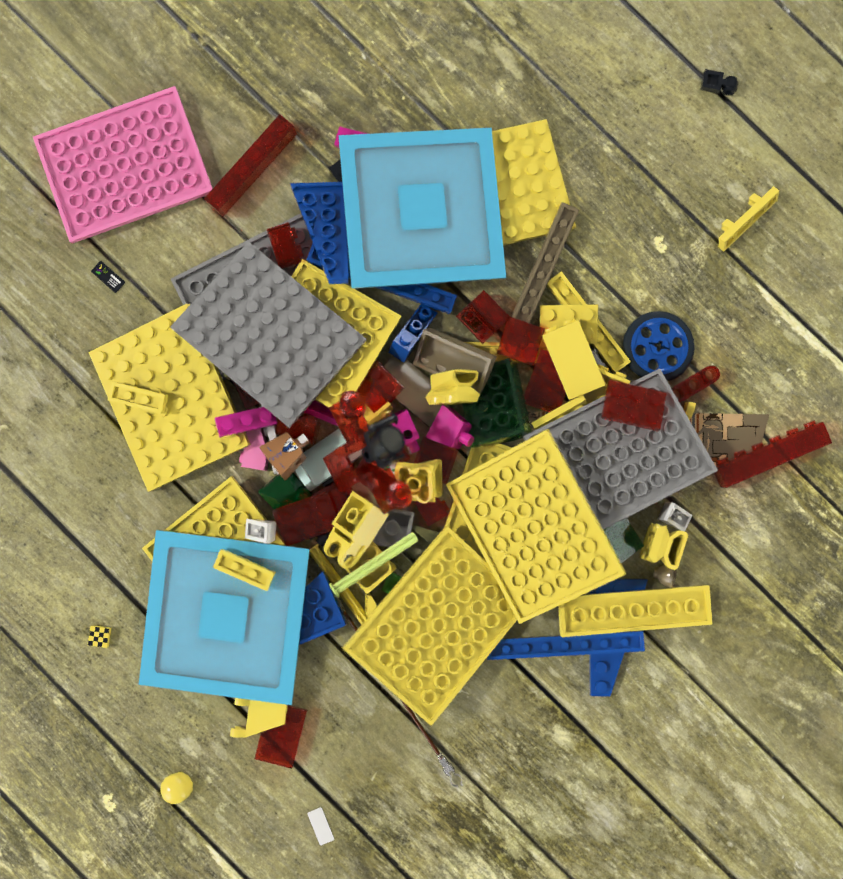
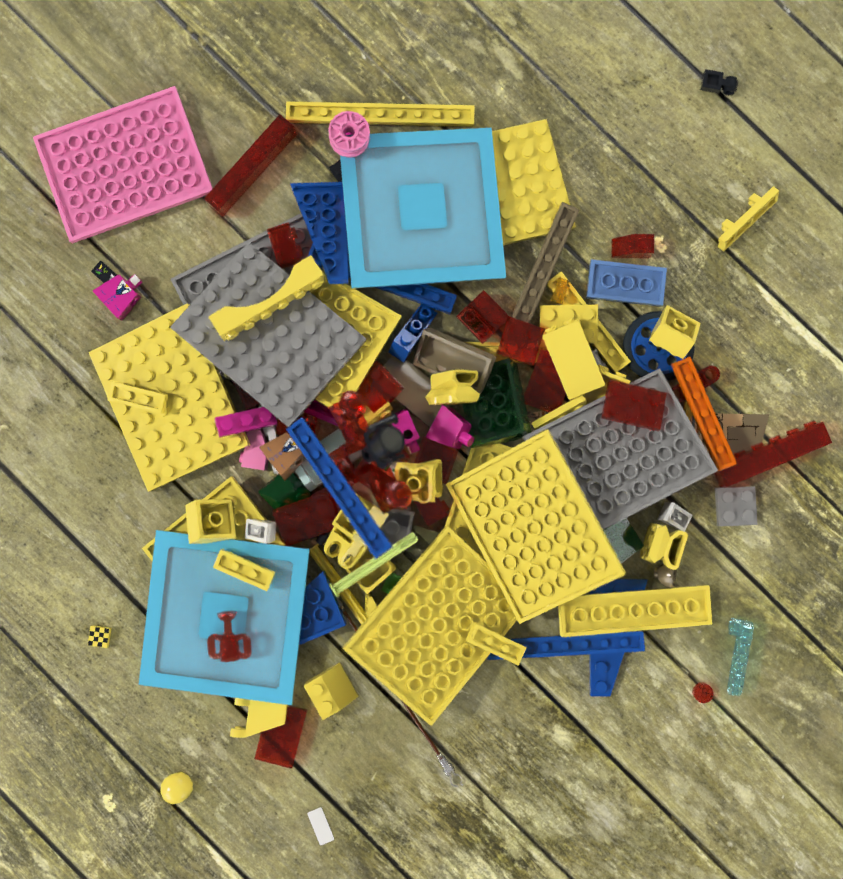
(119, 294): none -> dark pink torso
(210, 521): none -> light yellow slope
(228, 641): none -> clear red piece
(232, 320): none -> light yellow arch
(330, 691): none -> light yellow slope
(339, 488): none -> blue plate
(349, 122): none -> bright pink wheel
(383, 113): none -> light yellow plate
(496, 644): none -> light yellow plate
(560, 290): none -> clear yellow pin
(626, 283): none -> medium blue plate
(633, 246): none -> clear red slope
(675, 332): none -> light yellow slope
(702, 692): none -> clear red tile
(703, 414): none -> orange tile
(736, 506): none -> light grey plate
(743, 631): none -> clear light blue beam

